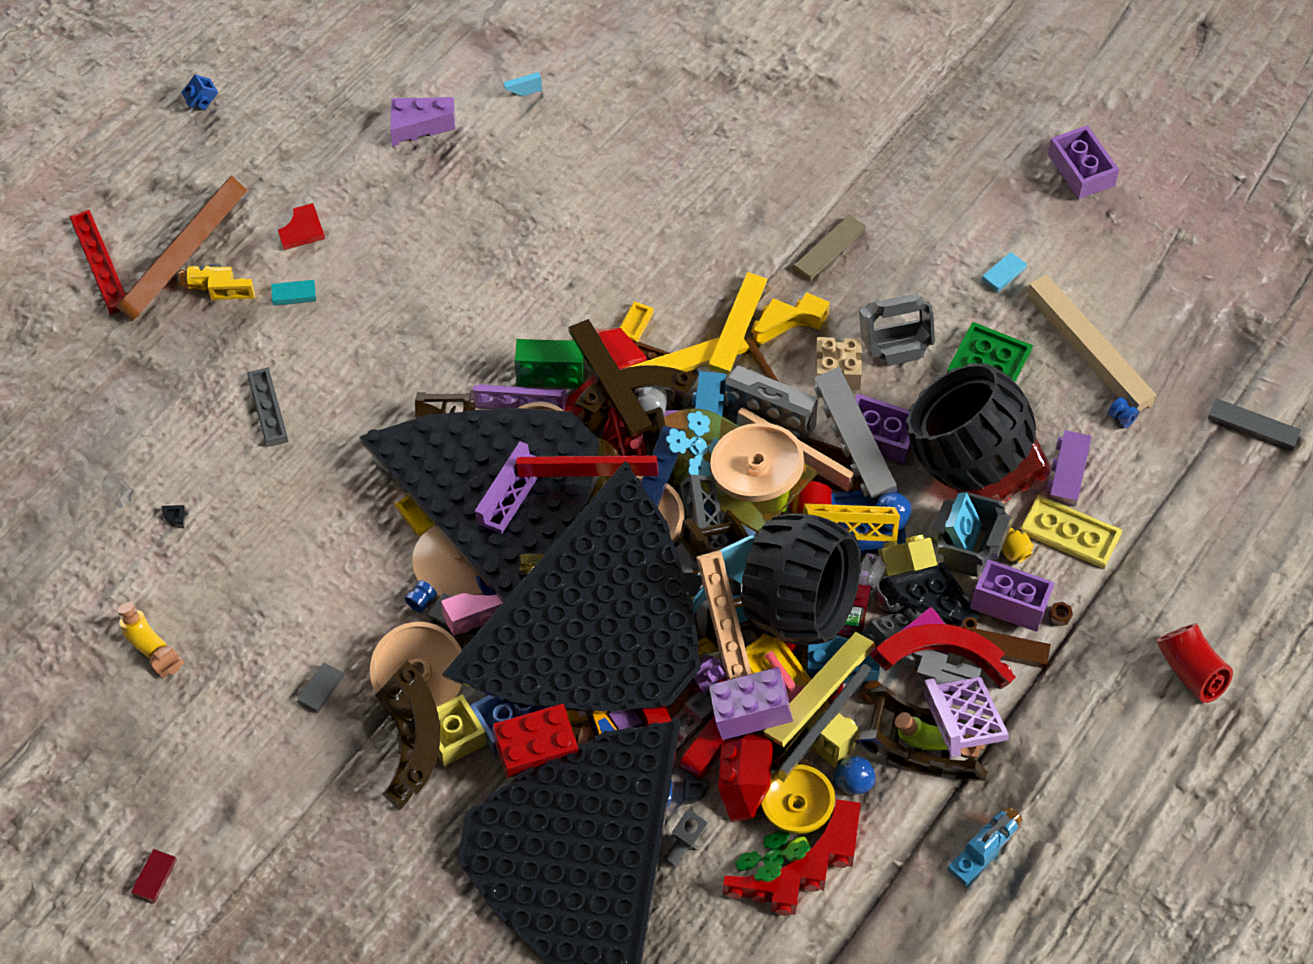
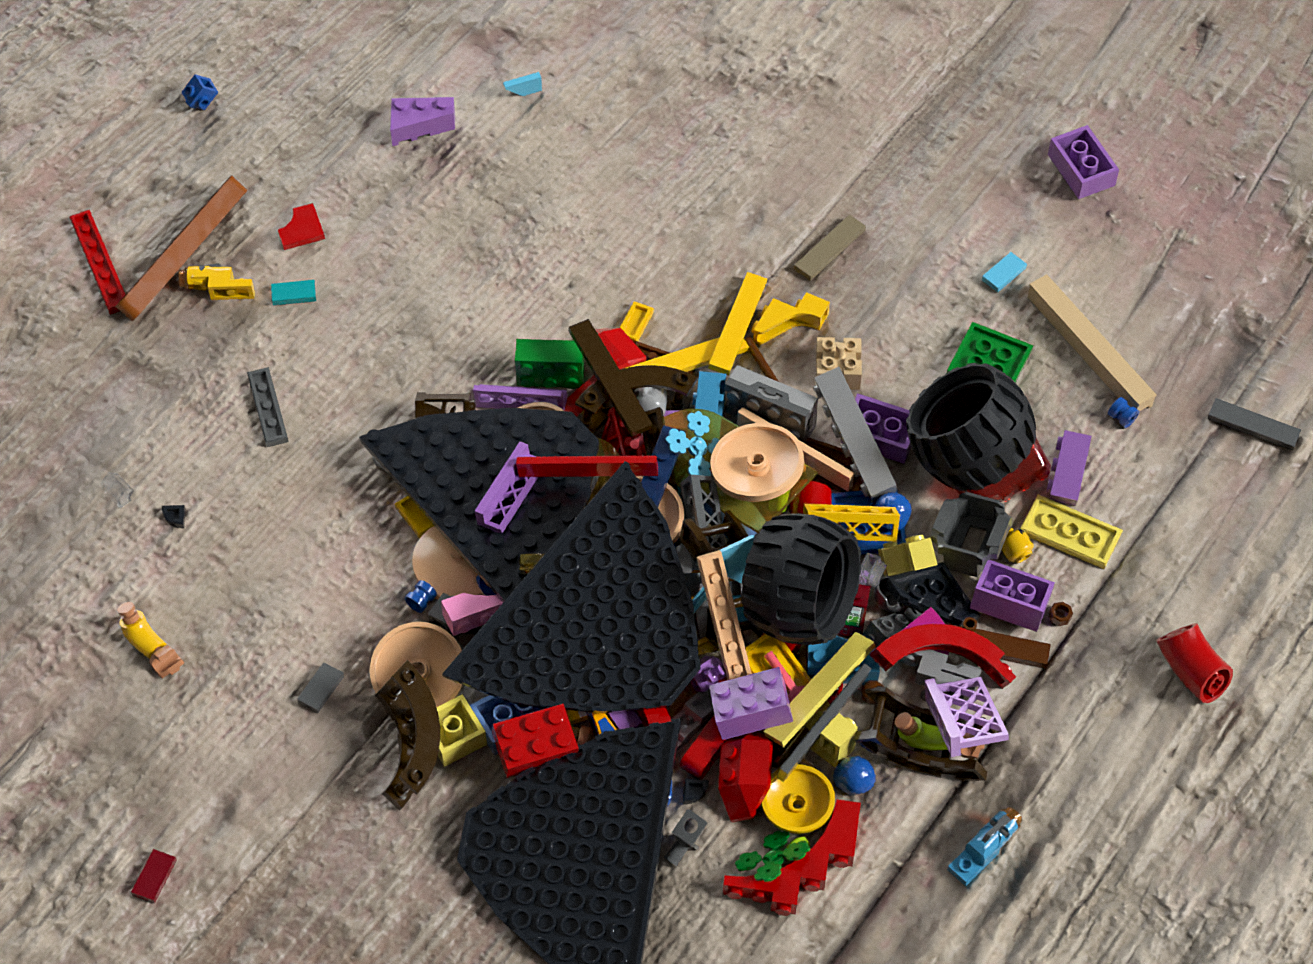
(900, 341): dark grey piece -> none
(963, 523): medium azure plate -> none

